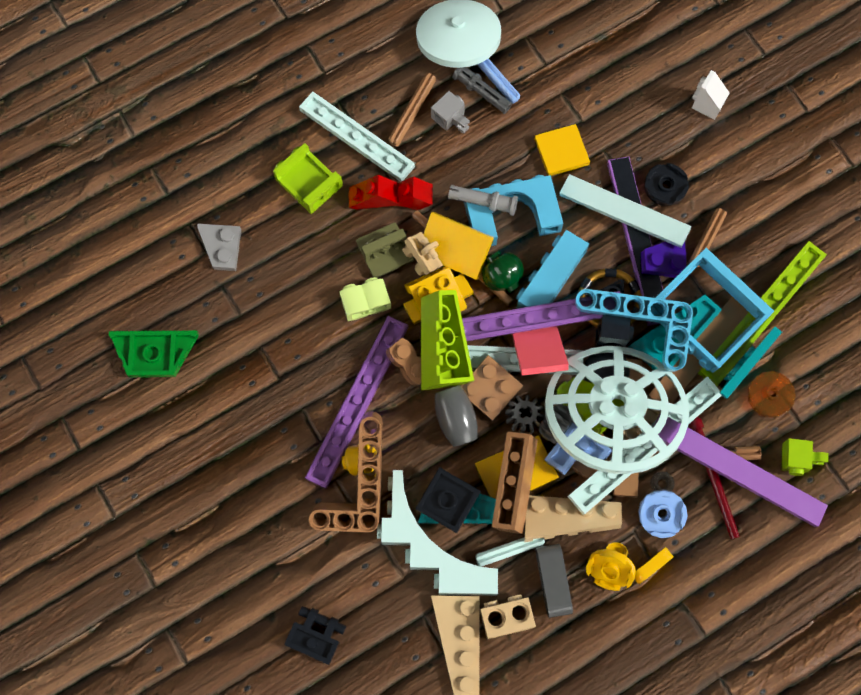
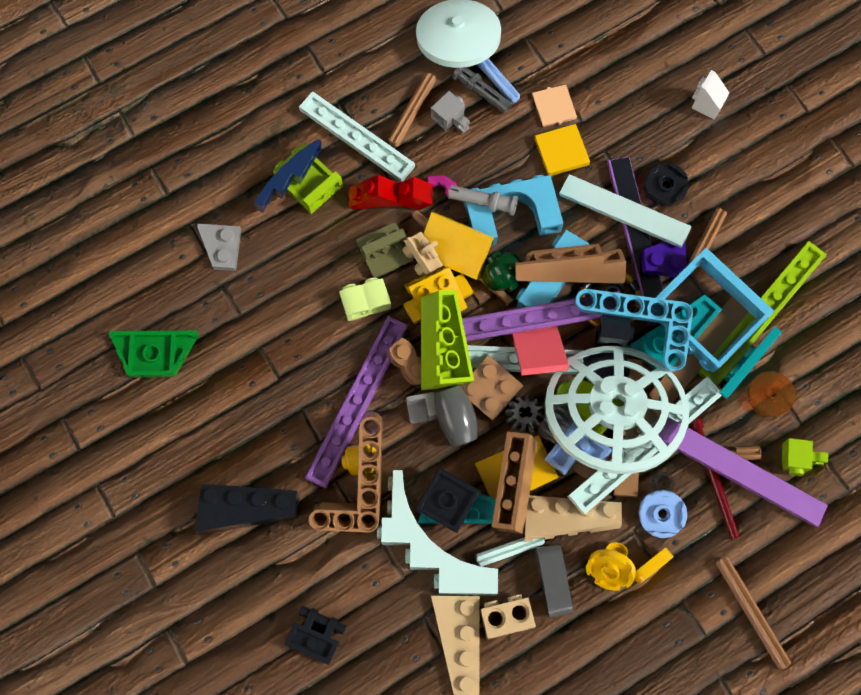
(239, 507): none -> black wedge
(293, 170): none -> dark blue slope
(421, 408): none -> light grey panel
(441, 181): none -> dark pink arm
(554, 106): none -> light nougat piece
(573, 264): none -> medium nougat wedge
(753, 613): none -> medium nougat axle

